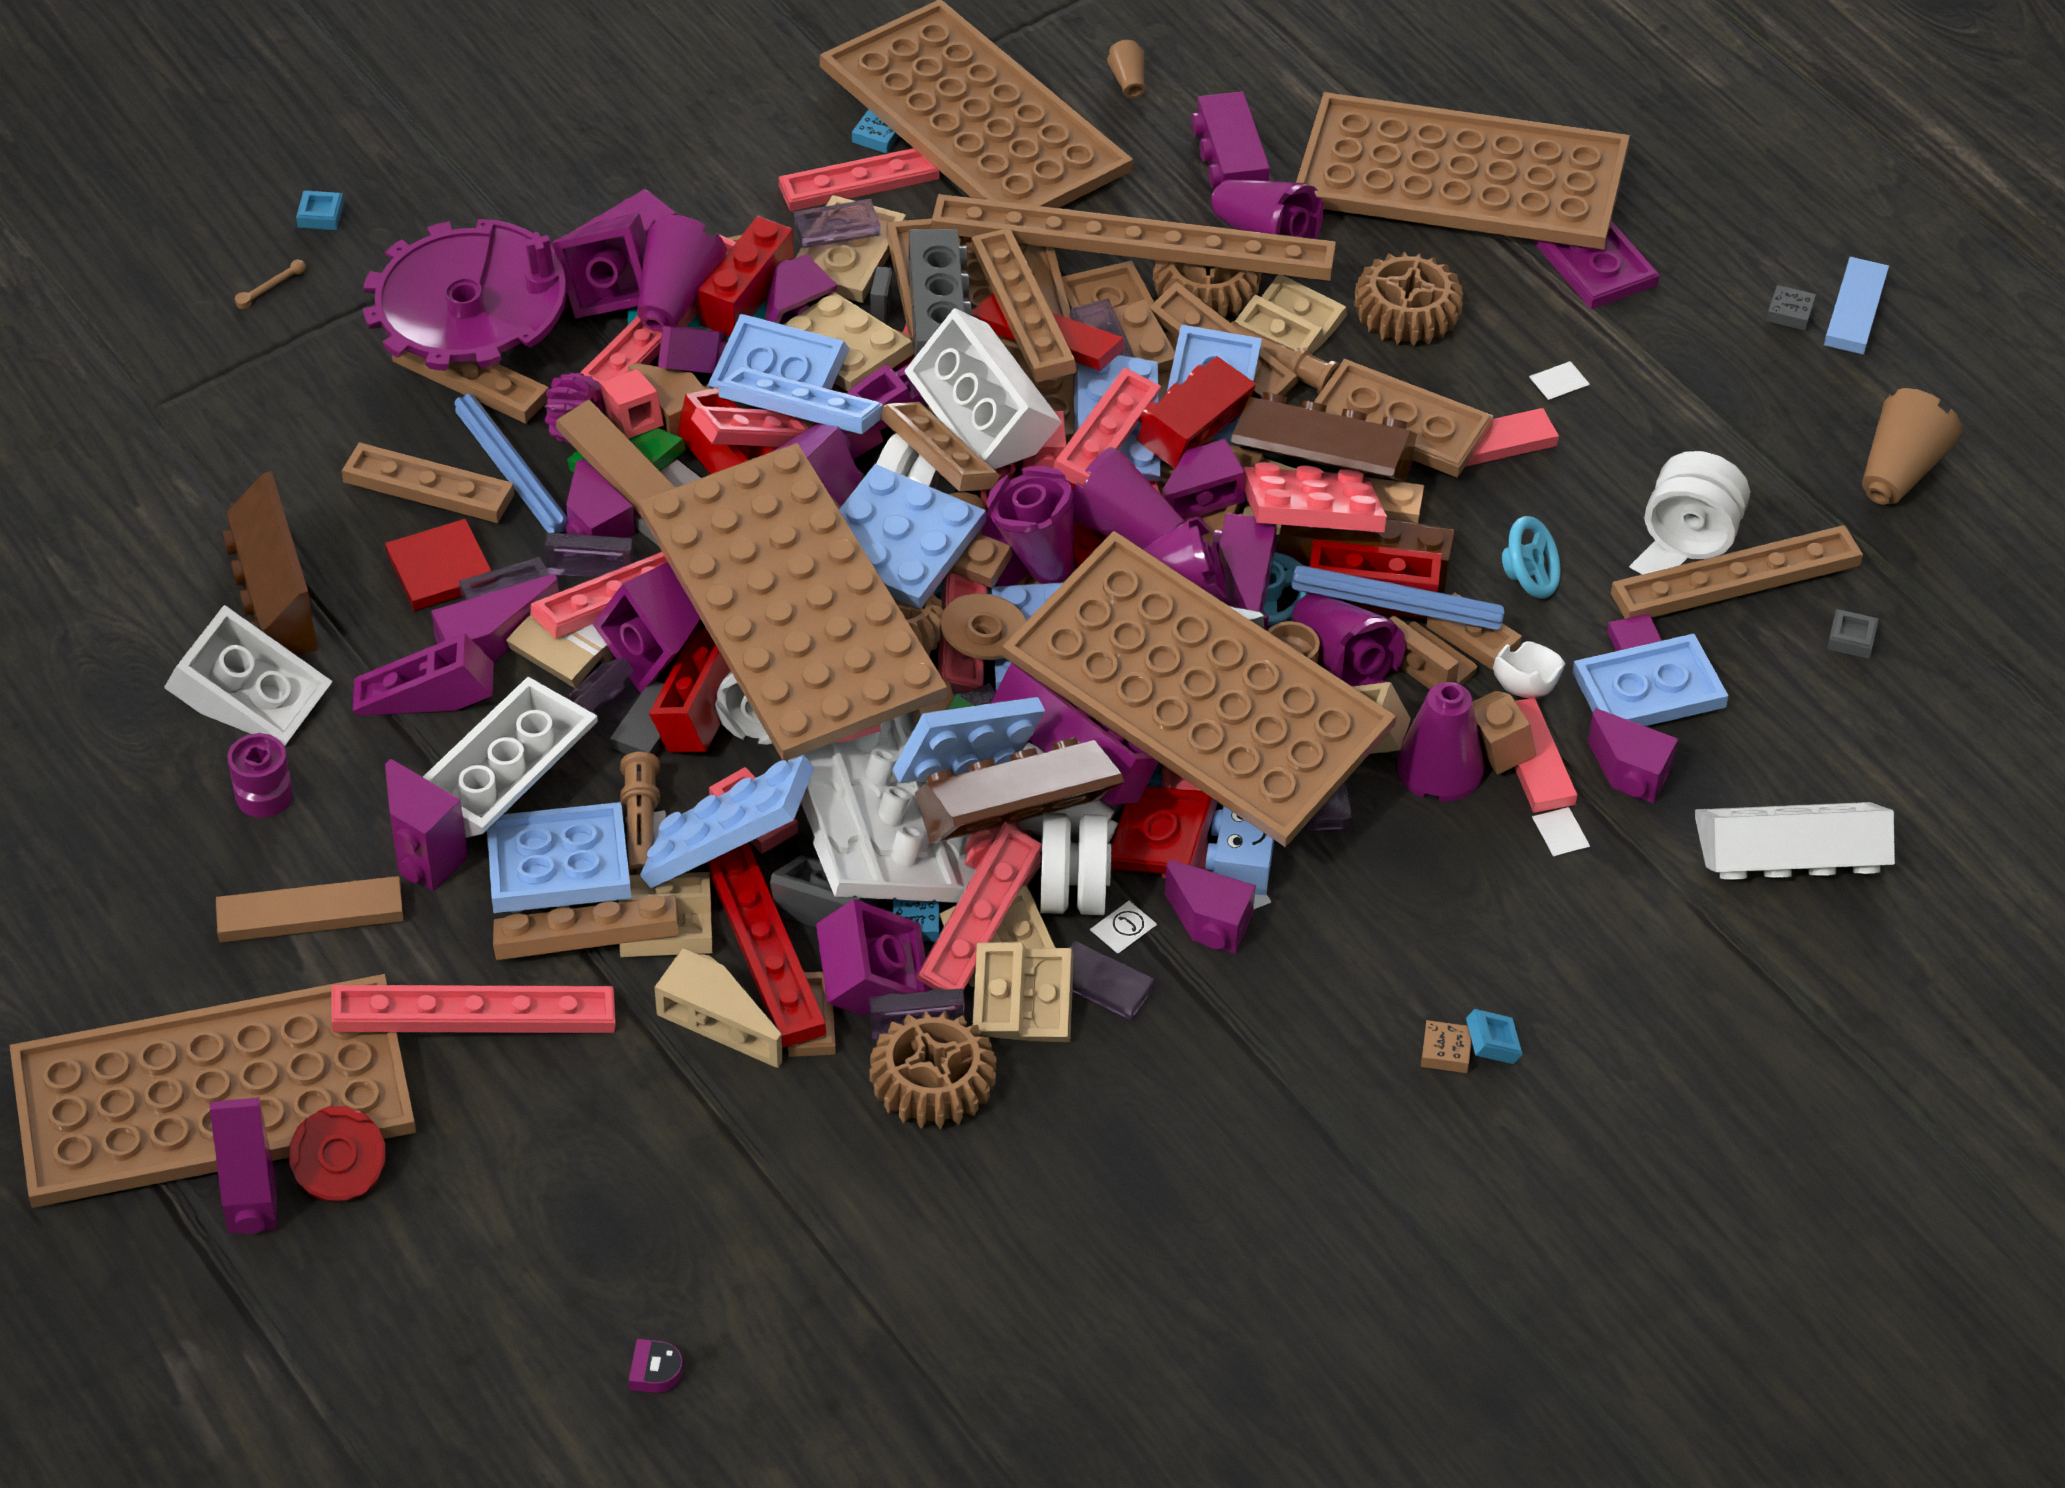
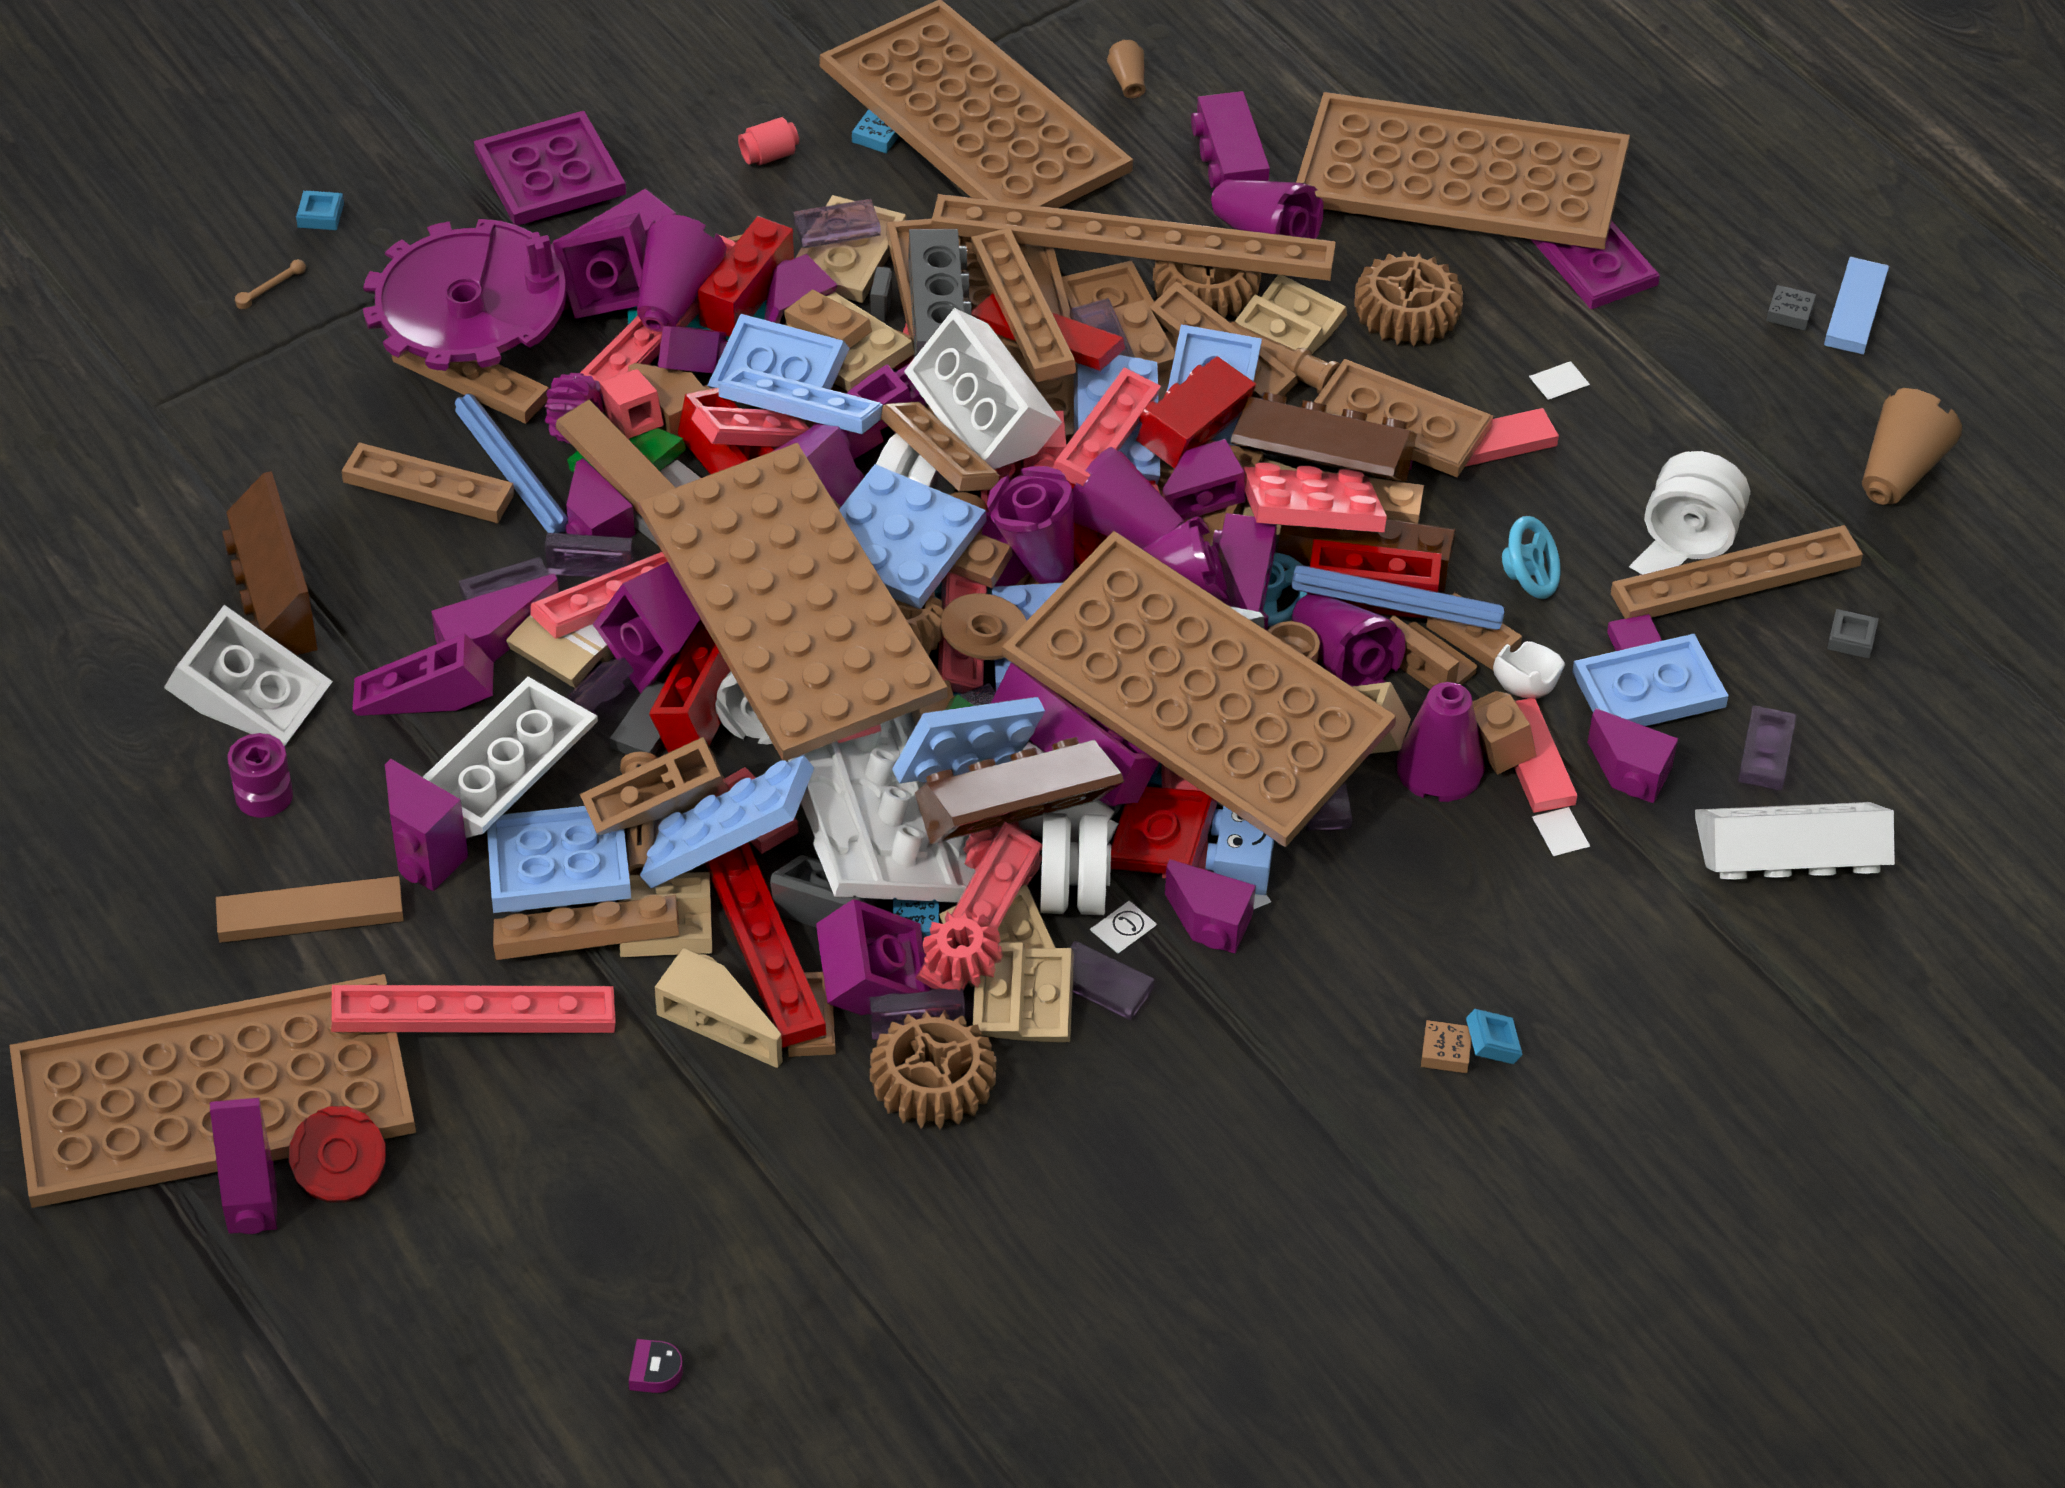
(435, 562): red tile -> none
(549, 168): none -> magenta plate
(656, 789): none -> medium nougat slope
(768, 141): none -> coral brick
(828, 318): none -> medium nougat plate
(856, 178): coral tile -> none
(962, 949): none -> coral gear
(1767, 747): none -> clear purple plate

